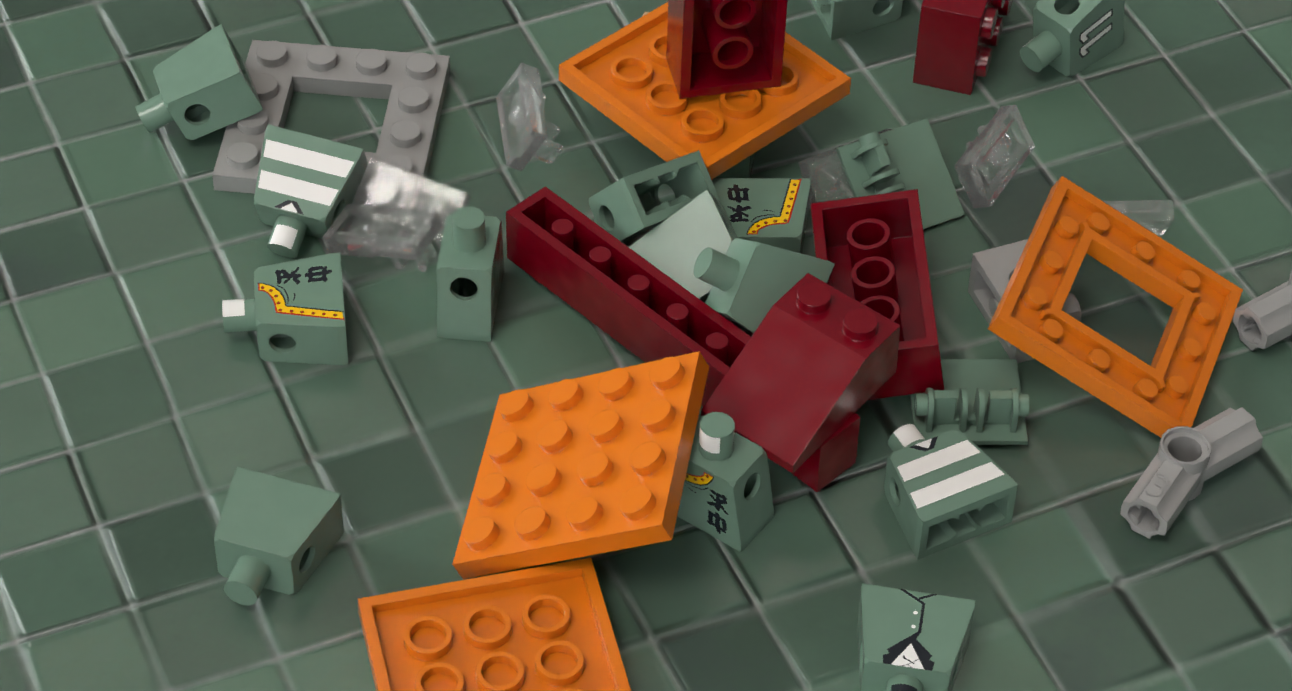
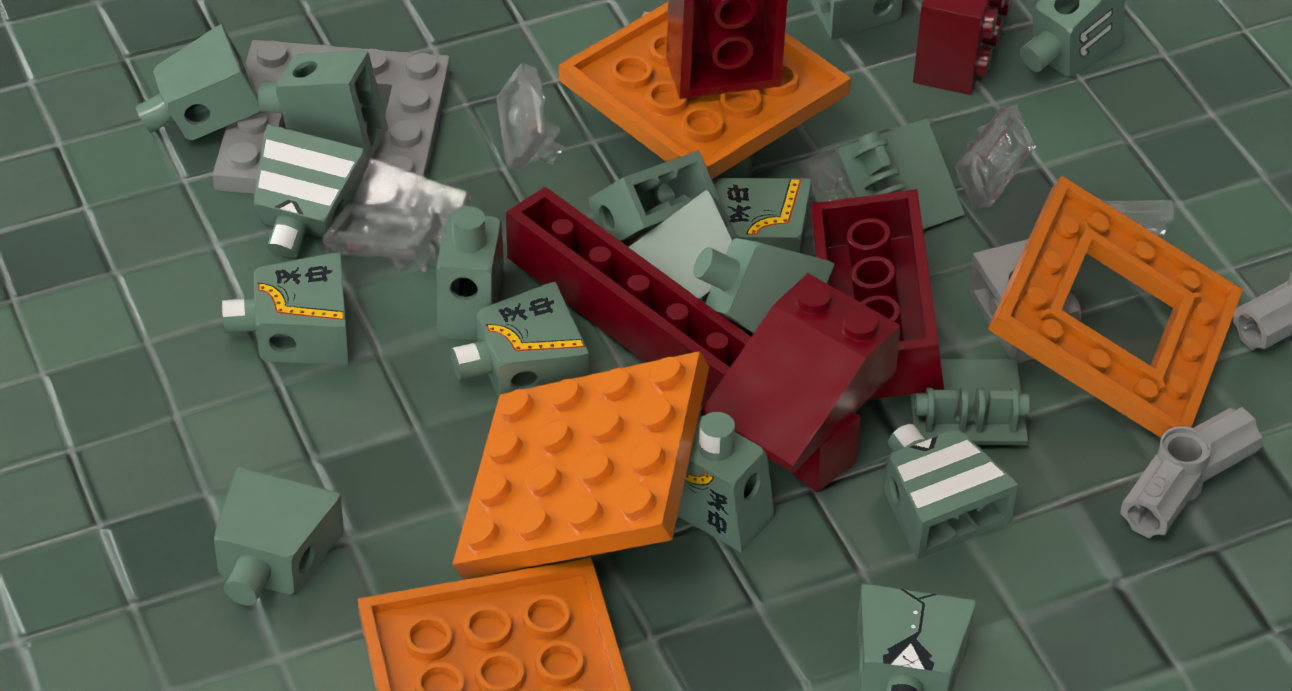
(329, 98): none -> sand green torso
(524, 343): none -> sand green torso

